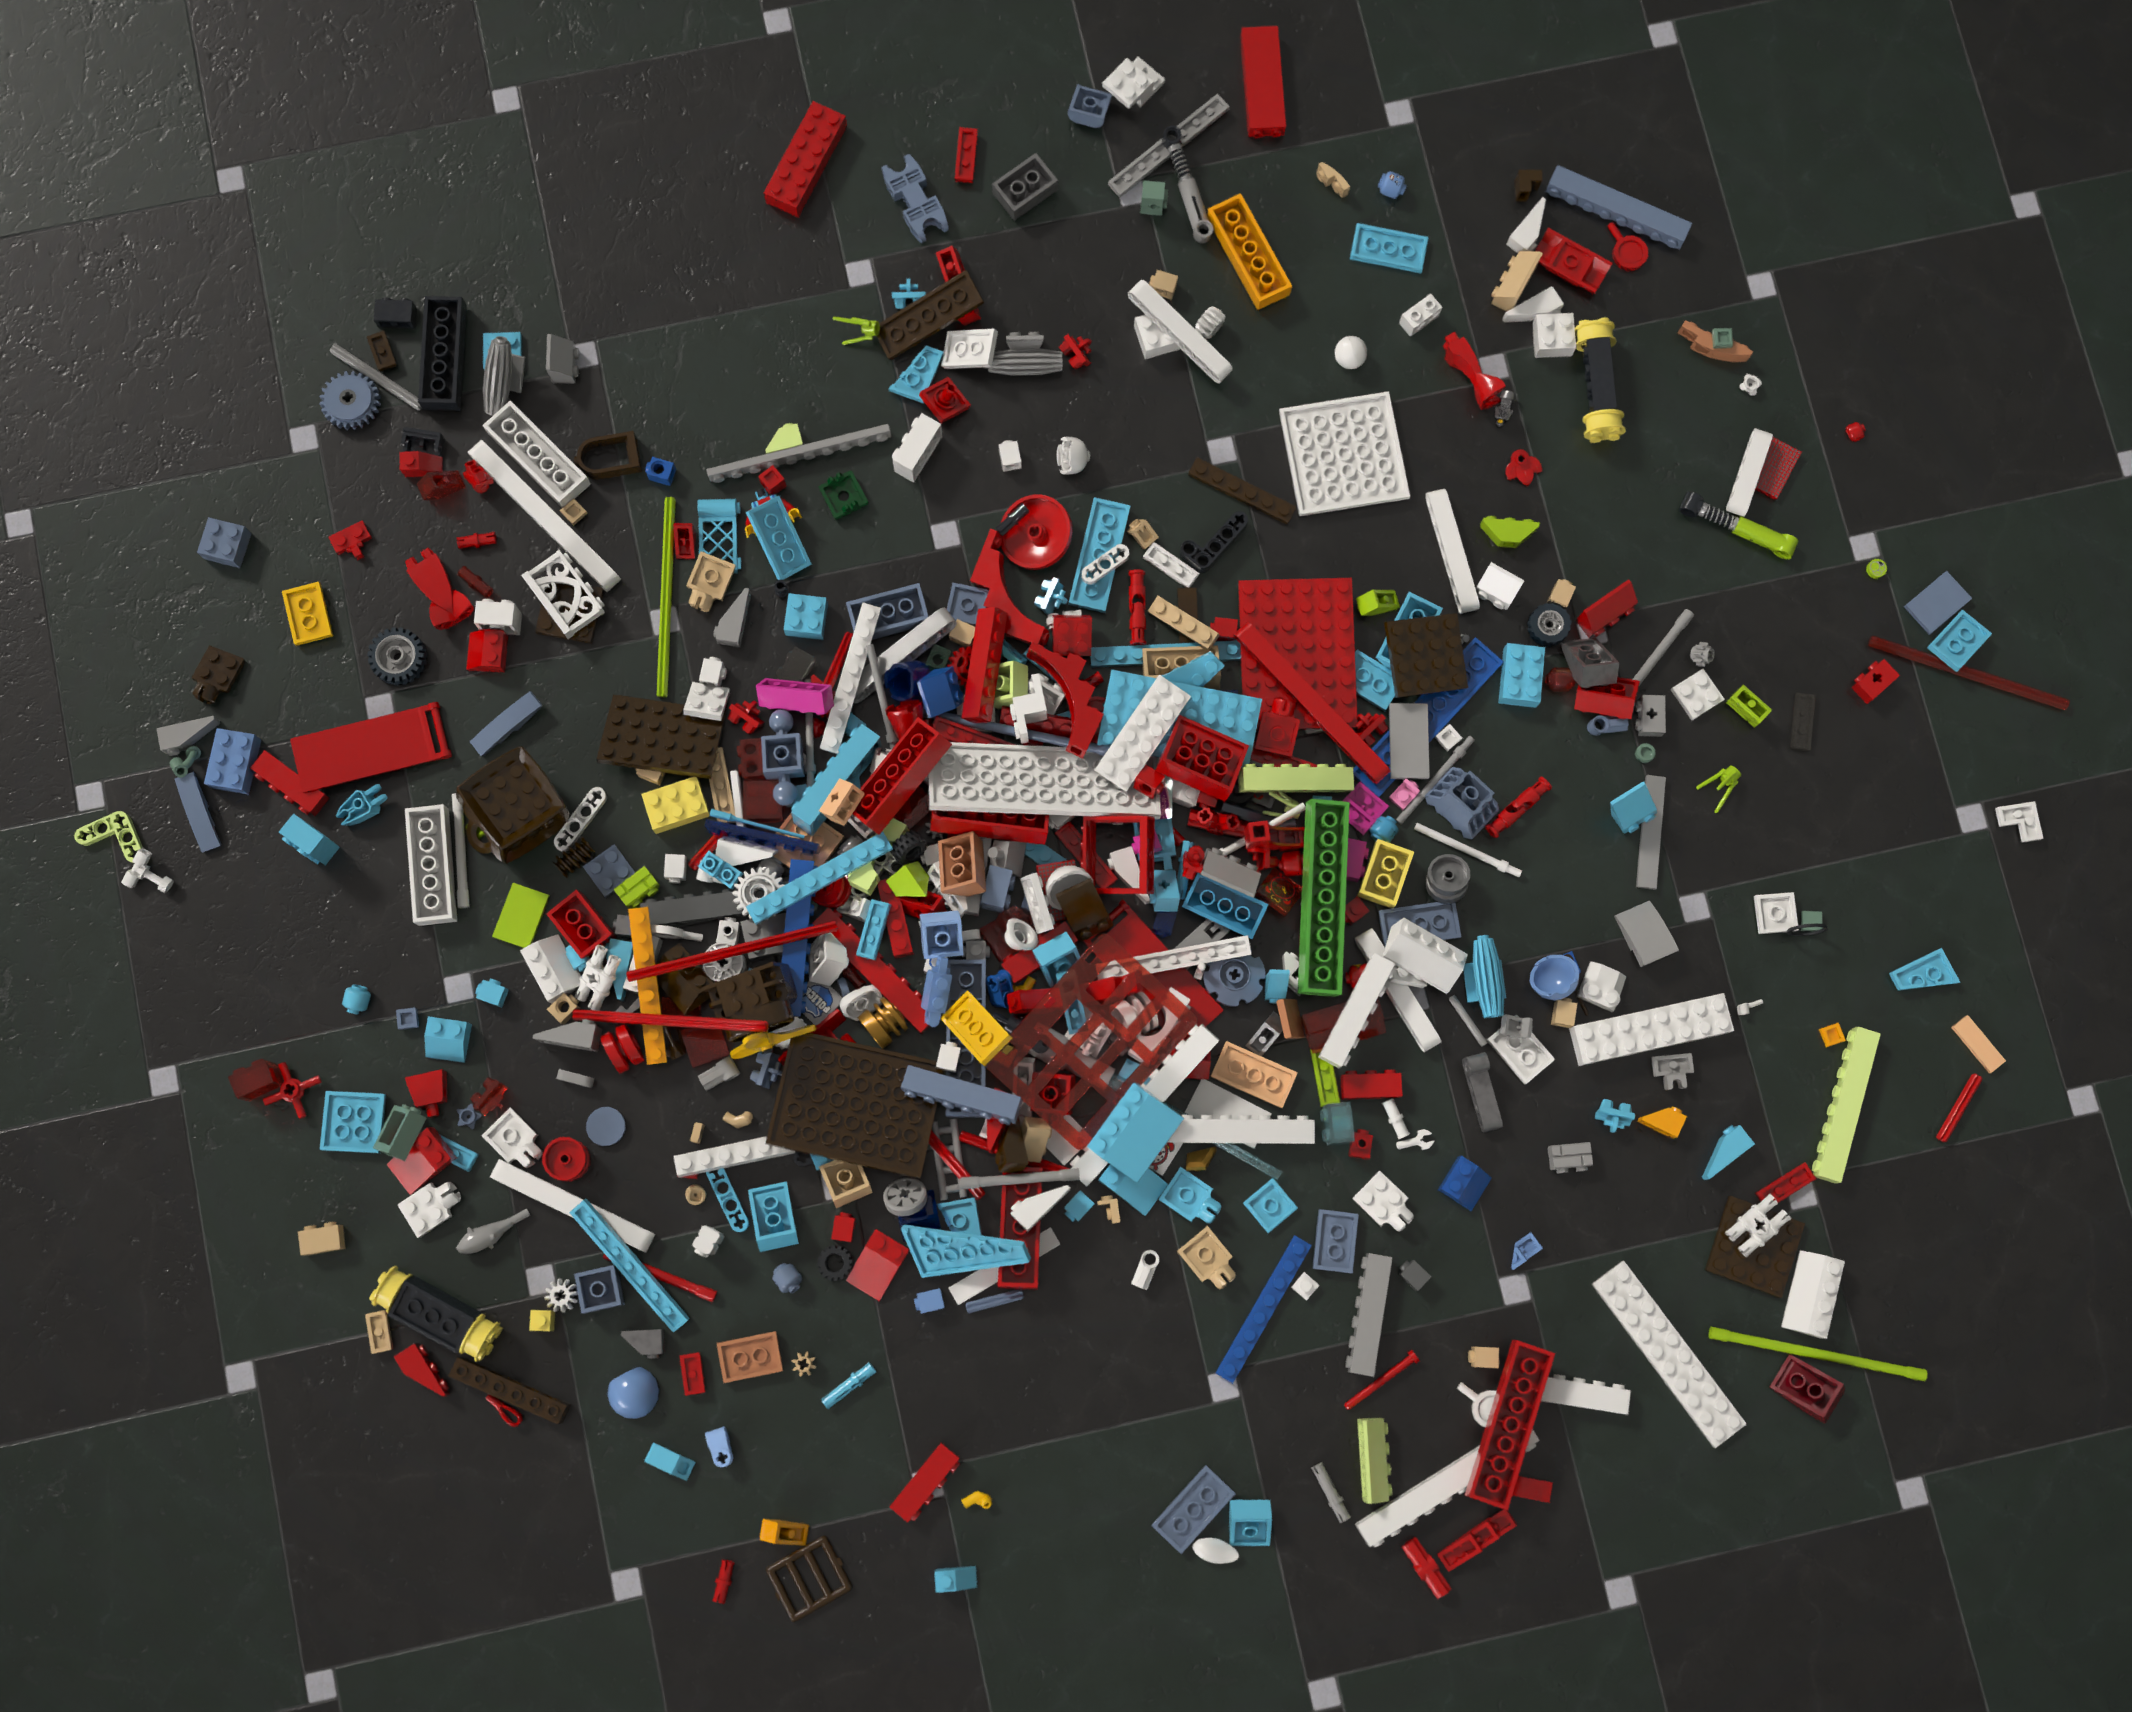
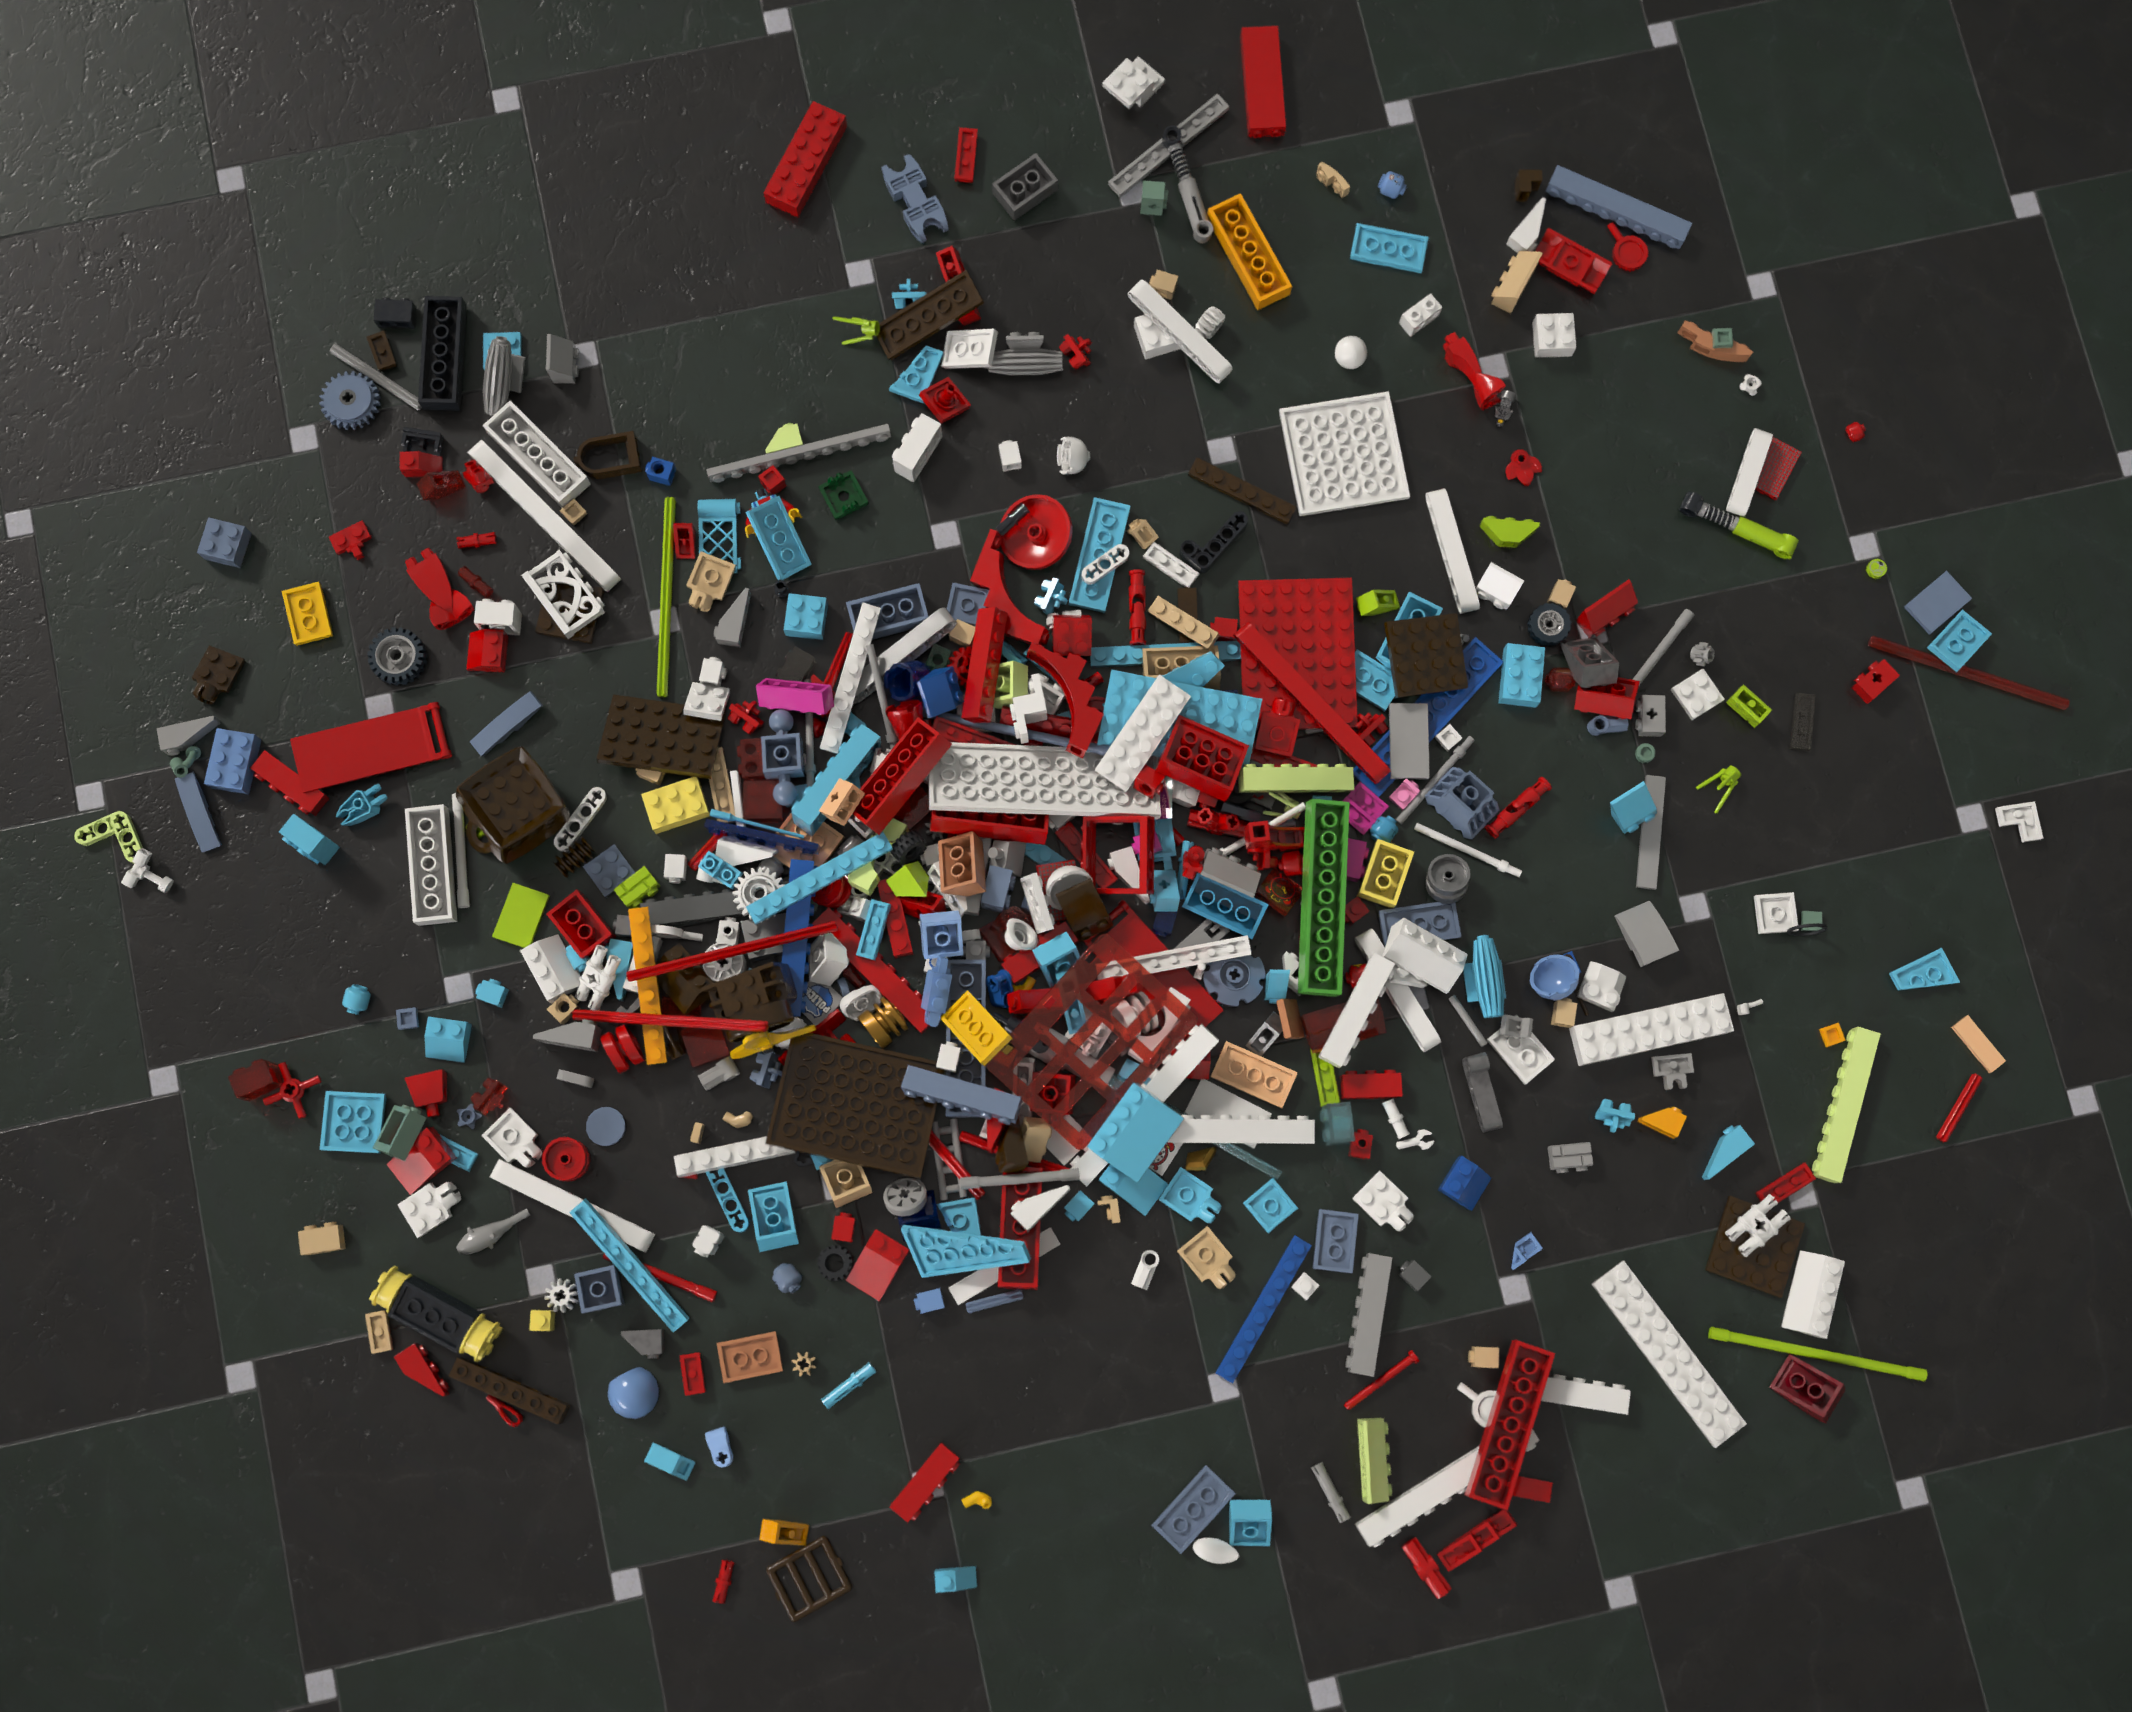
(695, 1194): tan tile -> none
(1089, 106): sand blue slope -> none
(1543, 303): white slope -> none
(1595, 342): brick -> none

